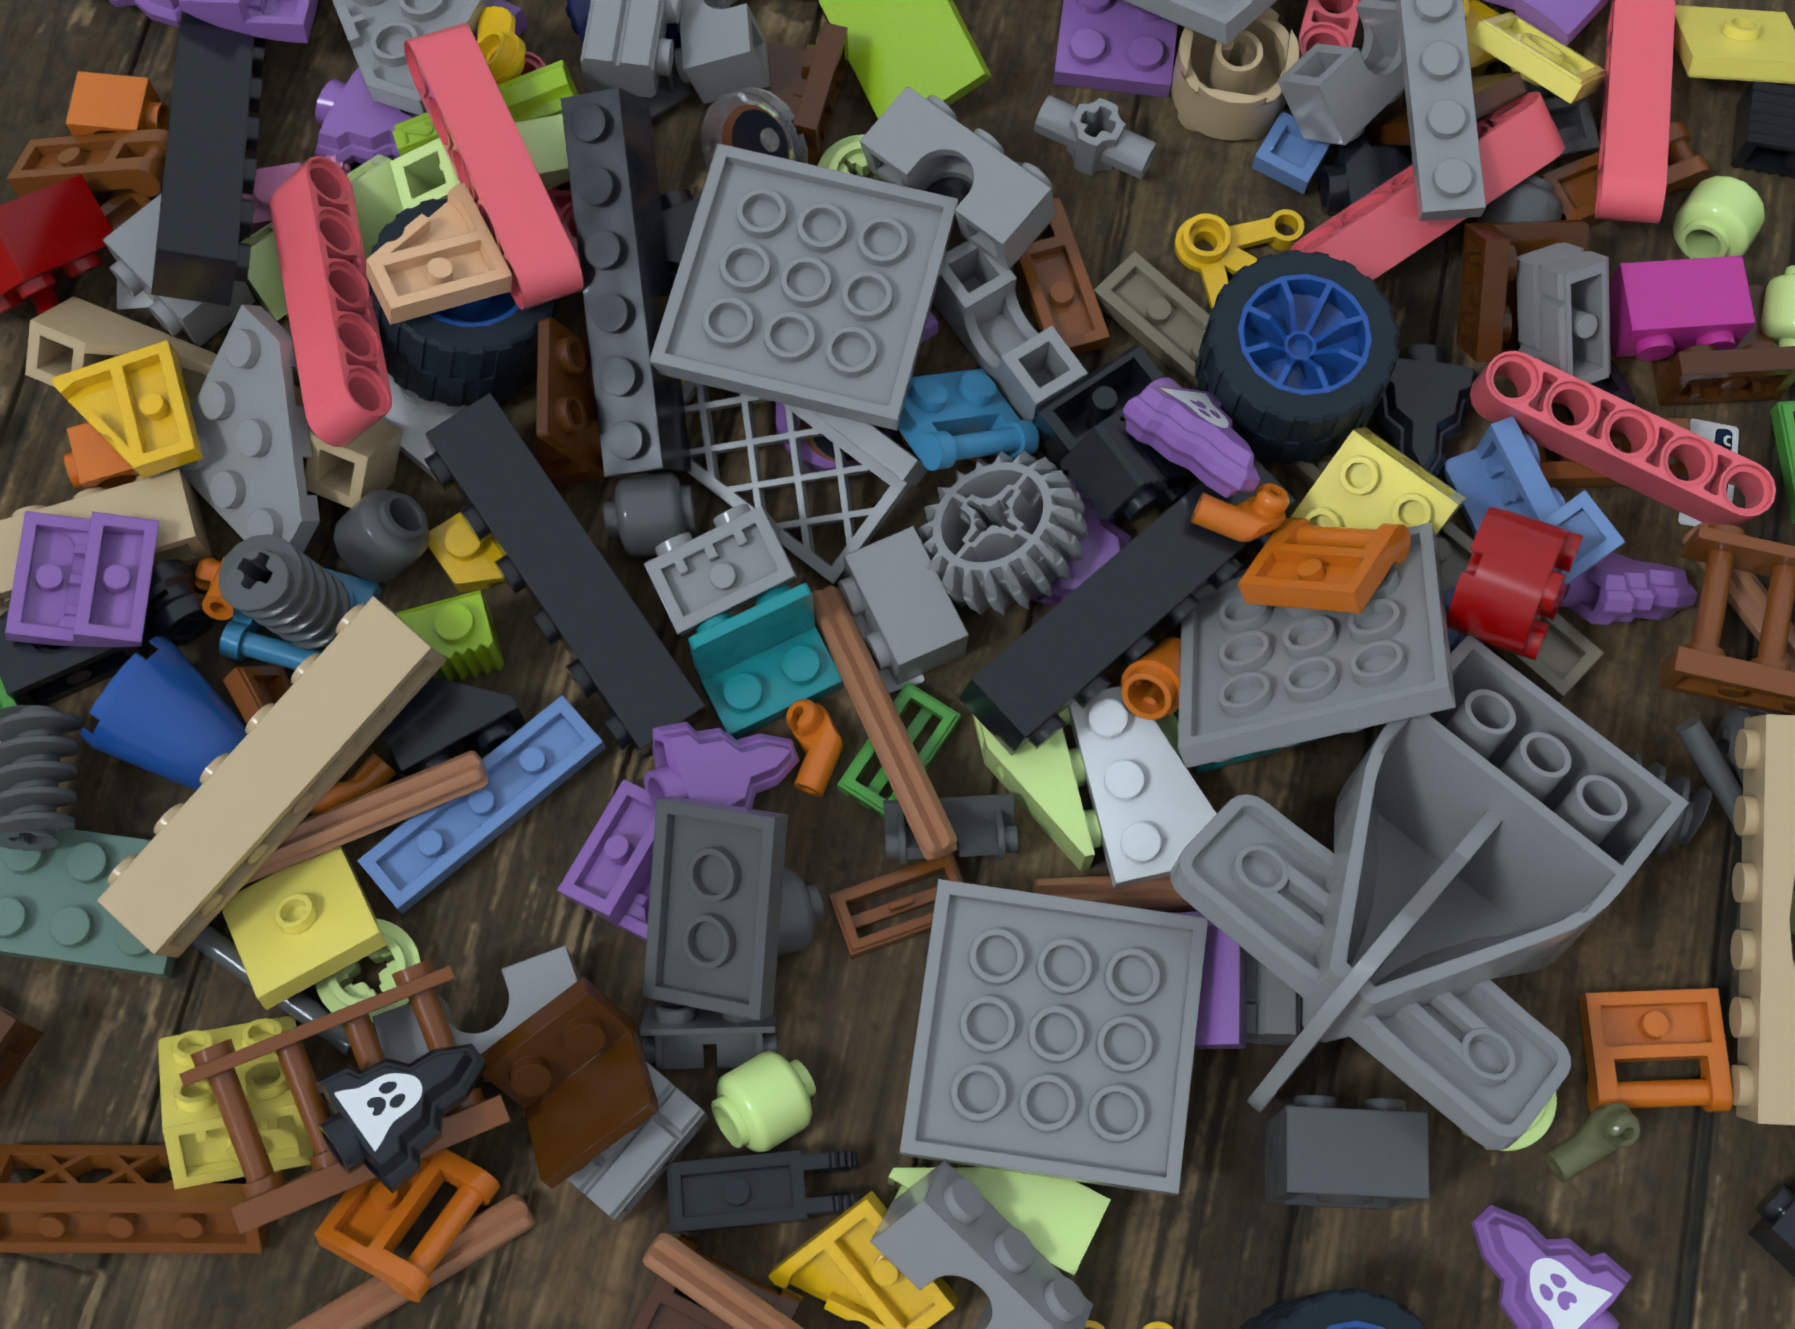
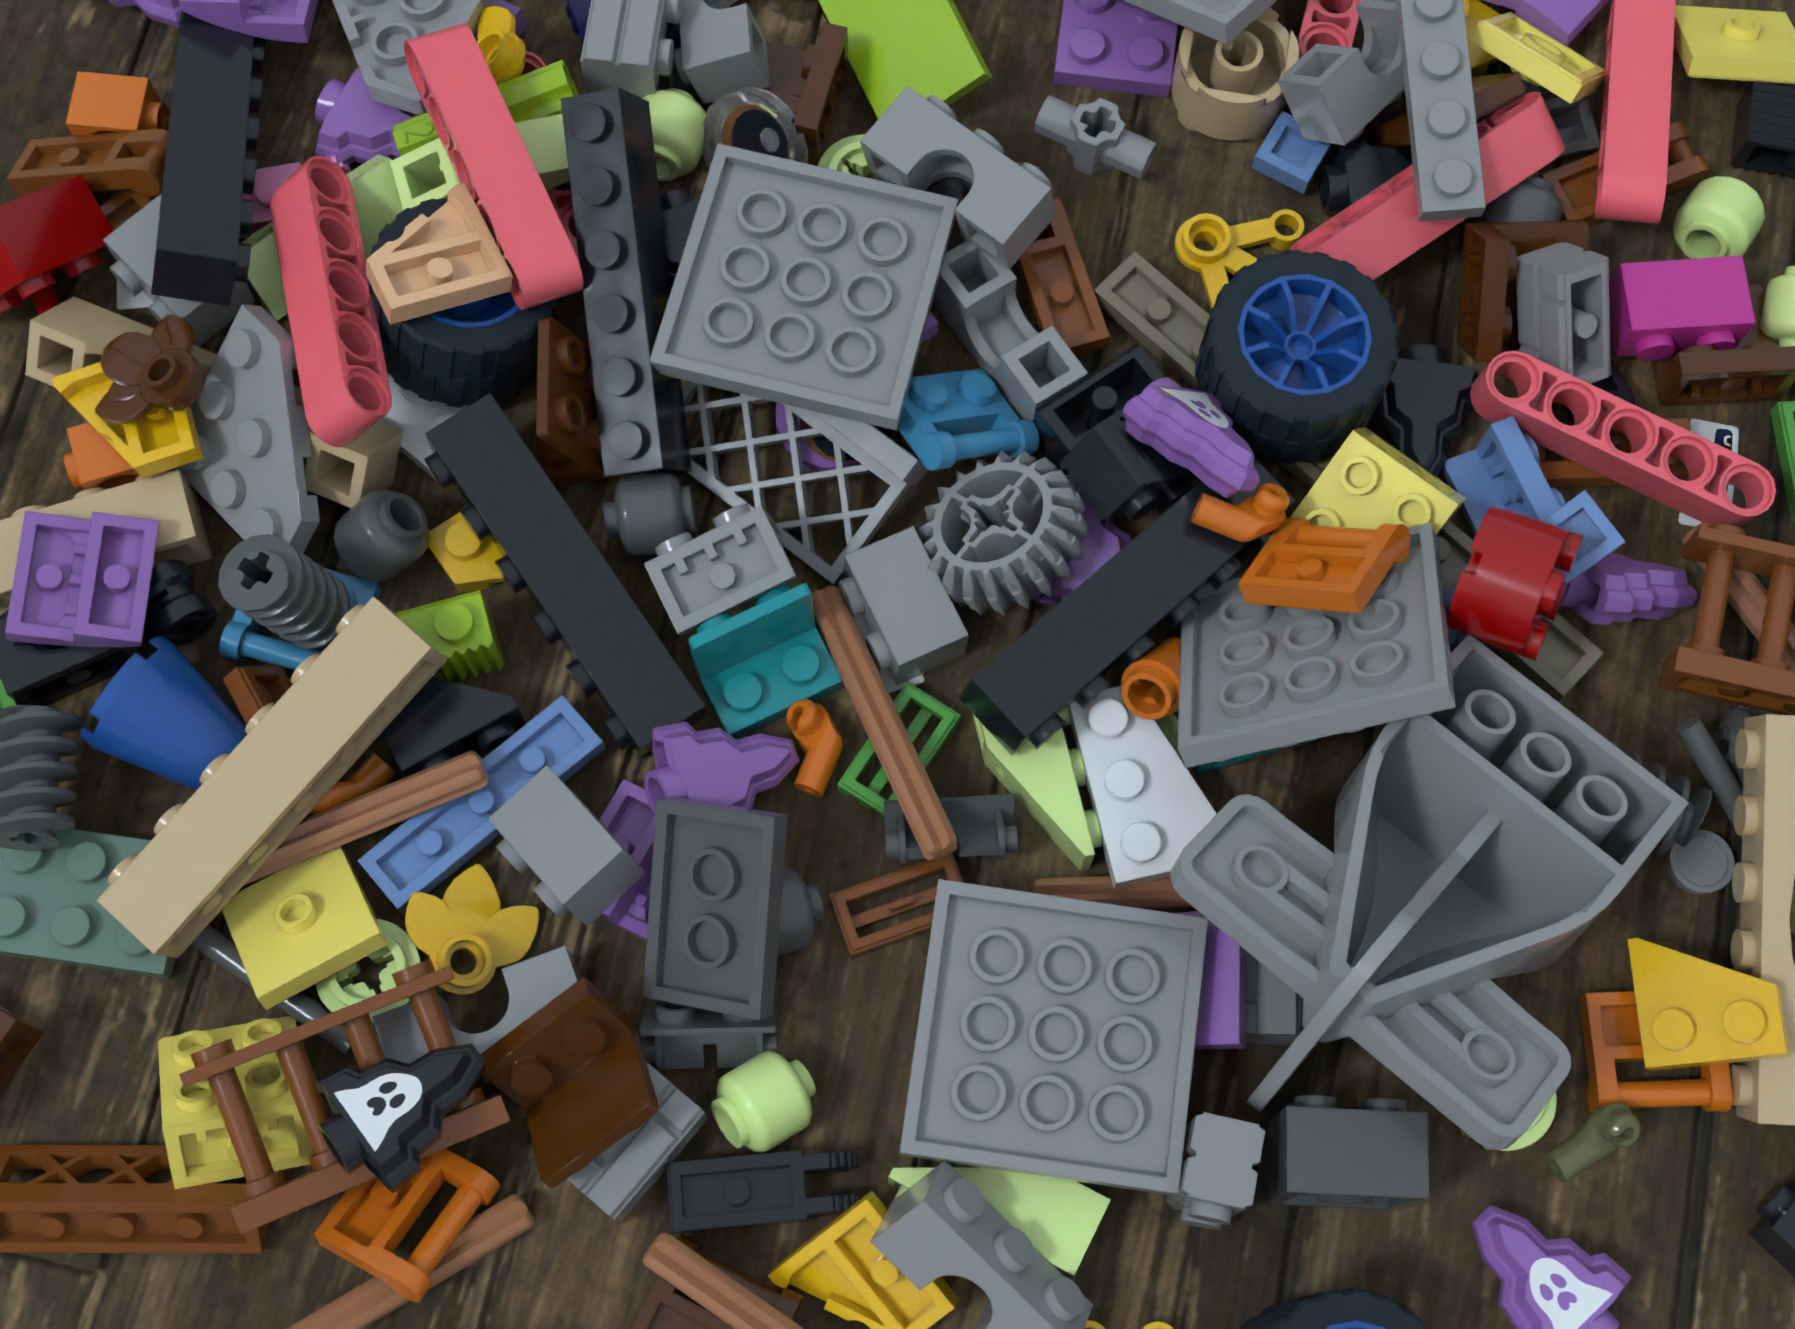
(150, 372): none -> reddish brown plate
(207, 580): orange arm -> none
(470, 922): none -> yellow plate
(565, 847): none -> light grey brick
(676, 132): none -> yellowish green head
(1217, 1170): none -> light grey brick
(1702, 864): none -> light grey piece
(1703, 1011): none -> yellow wing

